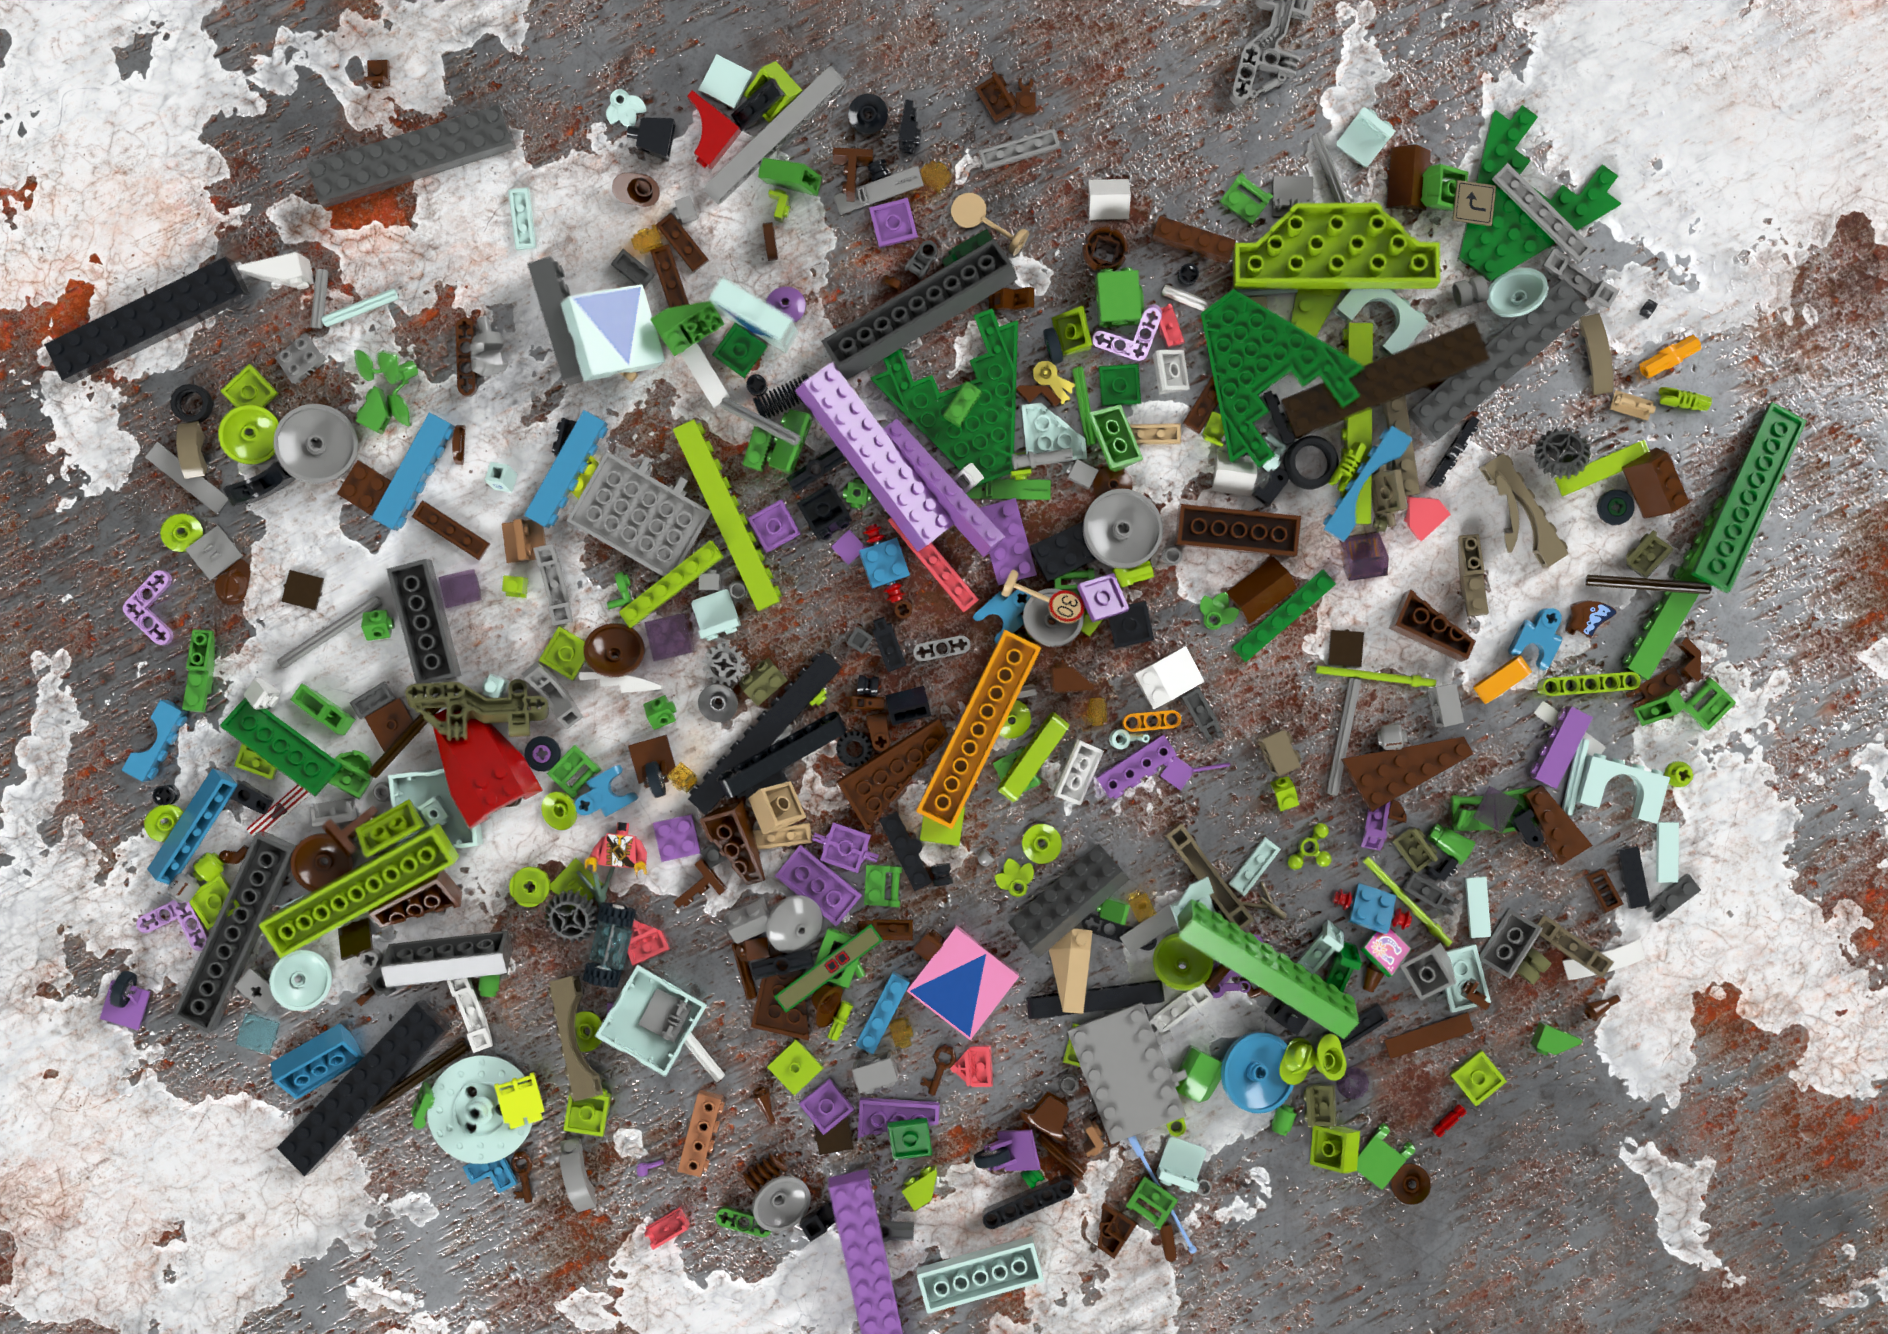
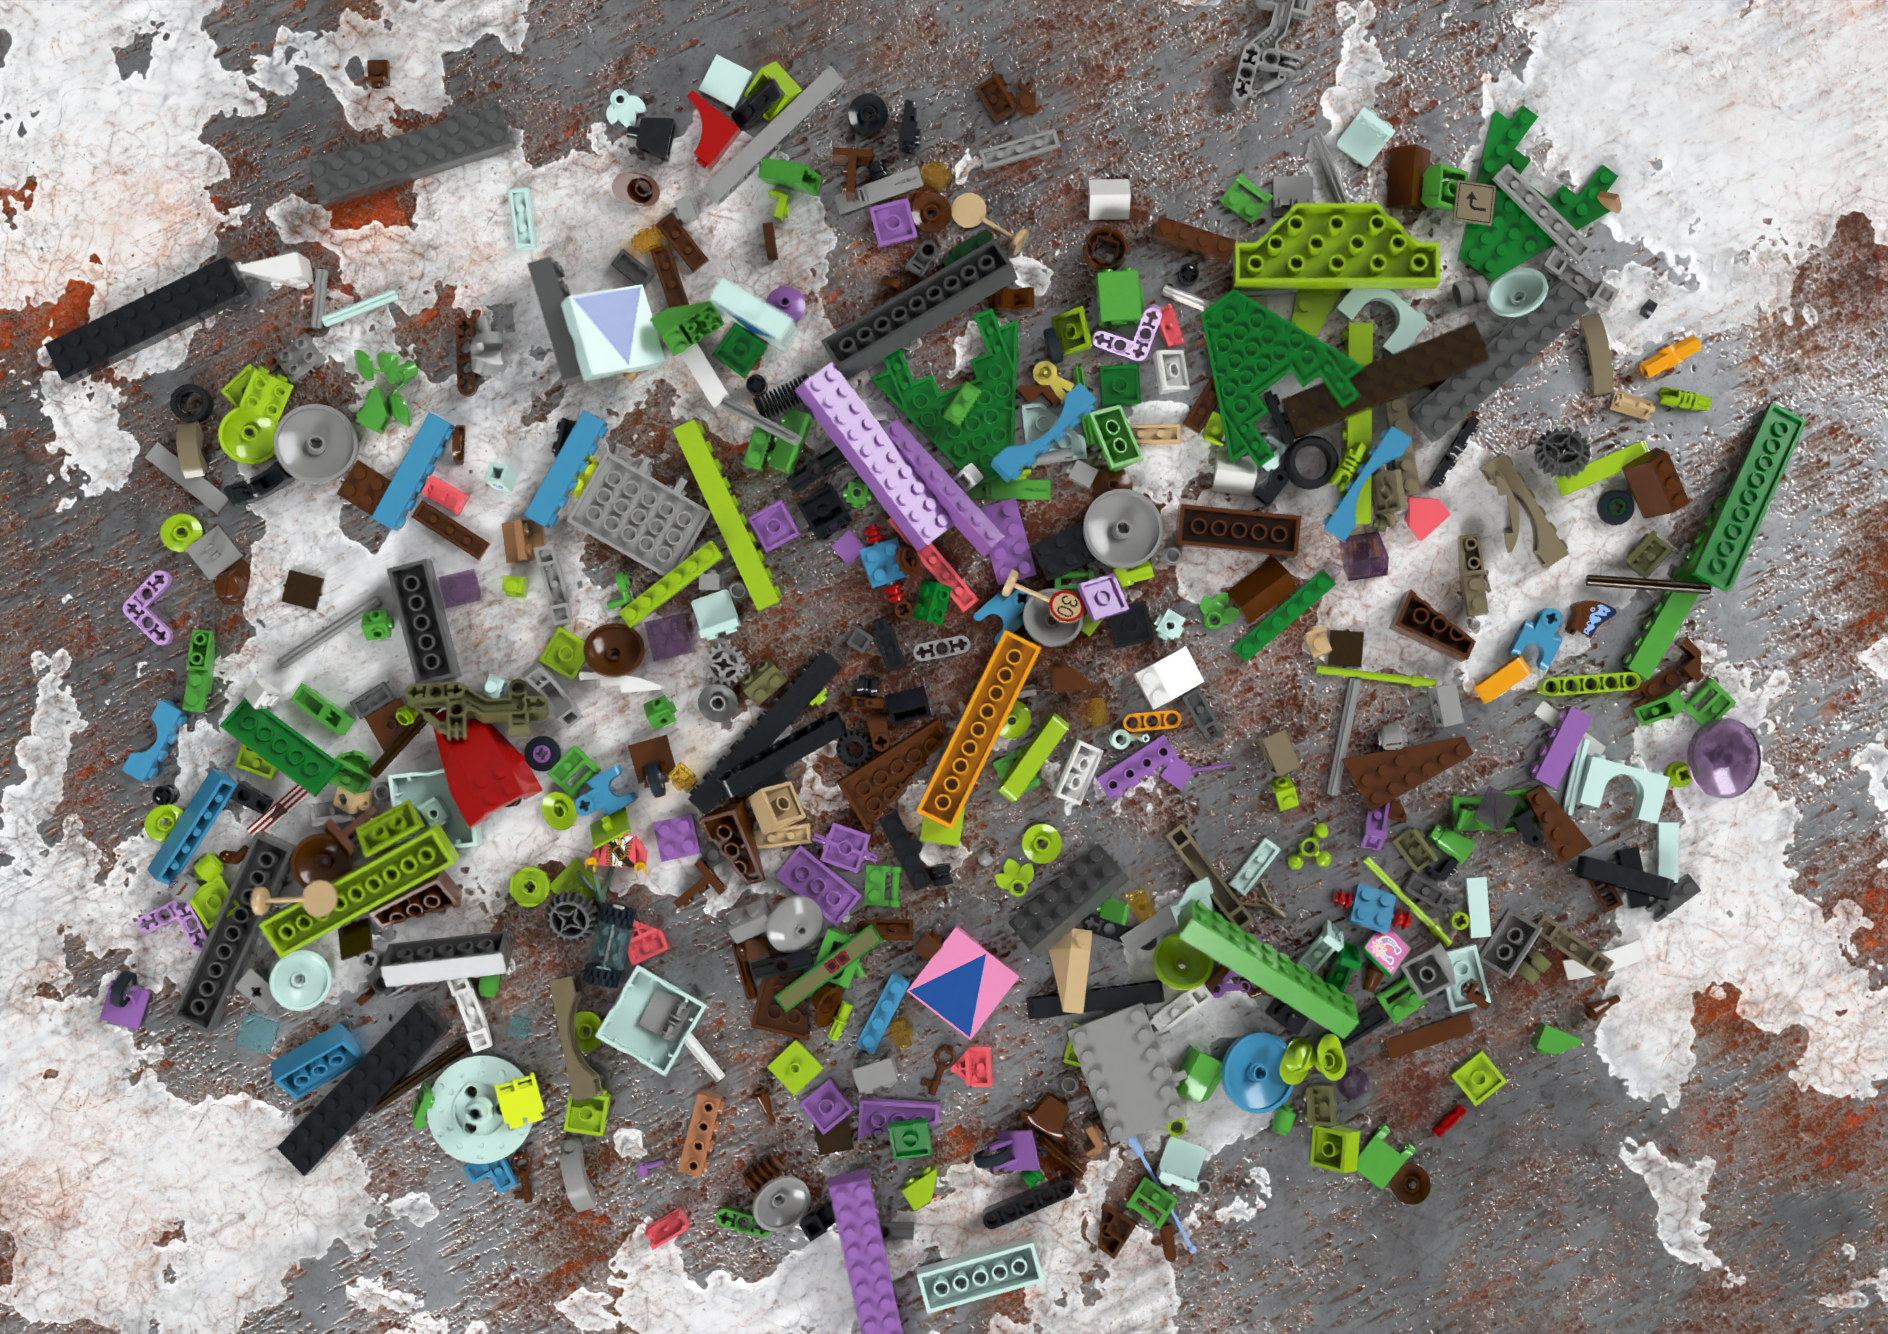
(266, 393): none -> lime bracket
(317, 899): none -> tan piece
(355, 802): none -> tan bracket
(406, 715): none -> lime cone
(445, 494): none -> coral hinge
(519, 1027): none -> clear light blue tile
(610, 827): none -> lime piece
(907, 552): none -> reddish brown gear
(931, 202): none -> reddish brown dish
(932, 602): none -> green bracket
(1015, 458): none -> dark azure arch
(1176, 622): none -> light aqua brick
(1317, 641): none -> tan bracket
(1401, 1005): none -> bright green plate
(1461, 926): none -> lime bush
(1610, 201): none -> medium nougat tile
(1624, 878): none -> black beam
(1724, 758): none -> clear purple dish

